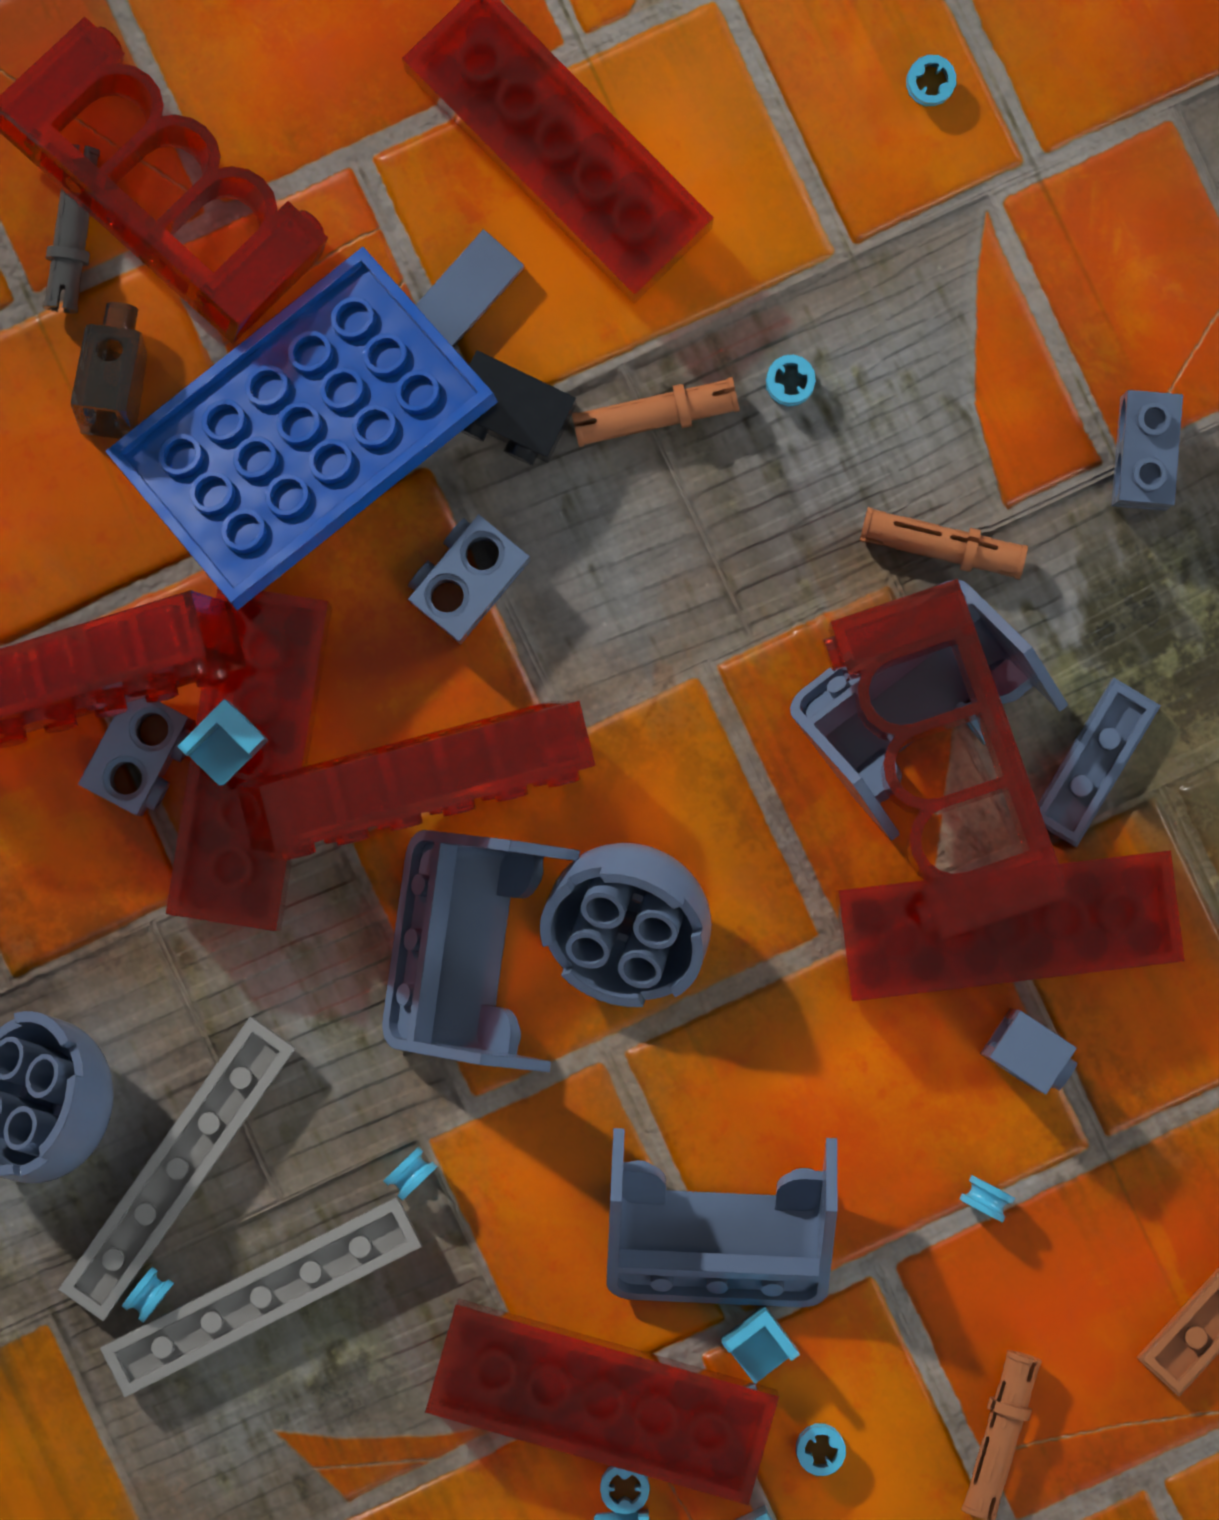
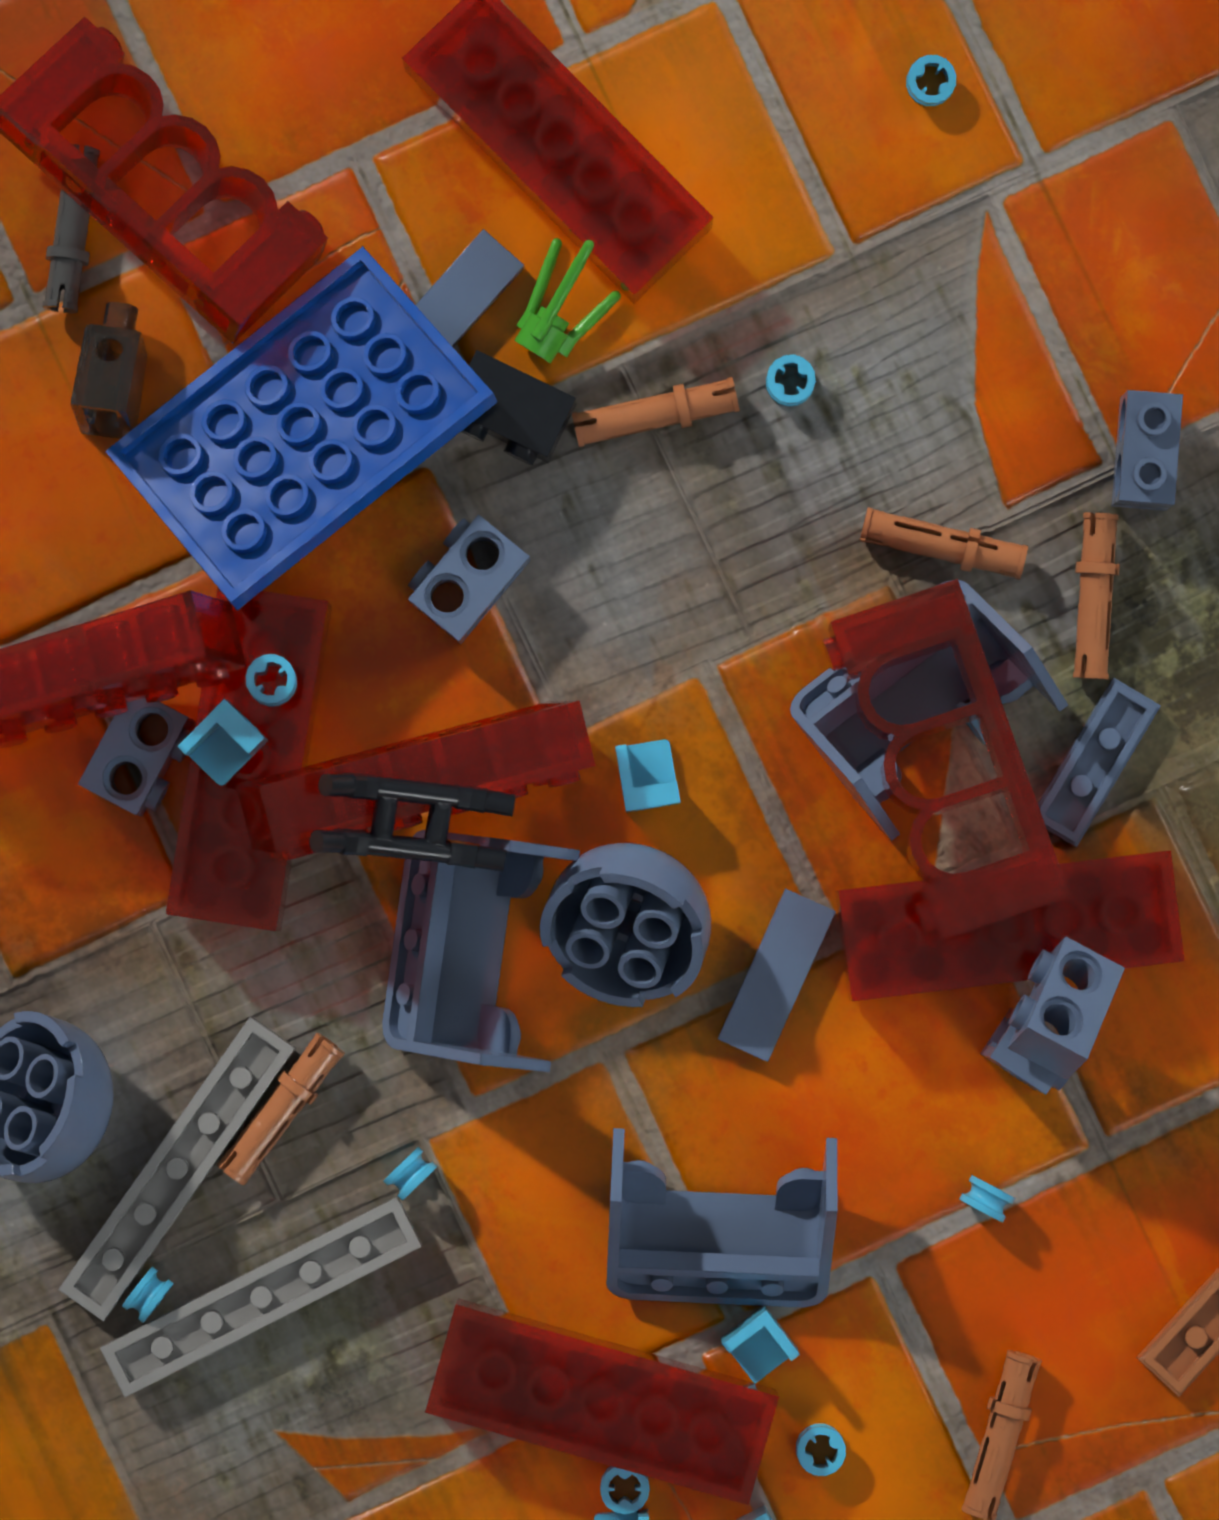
(260, 667): none -> medium azure bush
(280, 1109): none -> nougat pin
(434, 845): none -> black piece
(542, 328): none -> bright green plant
(647, 775): none -> medium azure panel
(776, 975): none -> sand blue tile
(1072, 1011): none -> sand blue brick
(1095, 595): none -> nougat pin

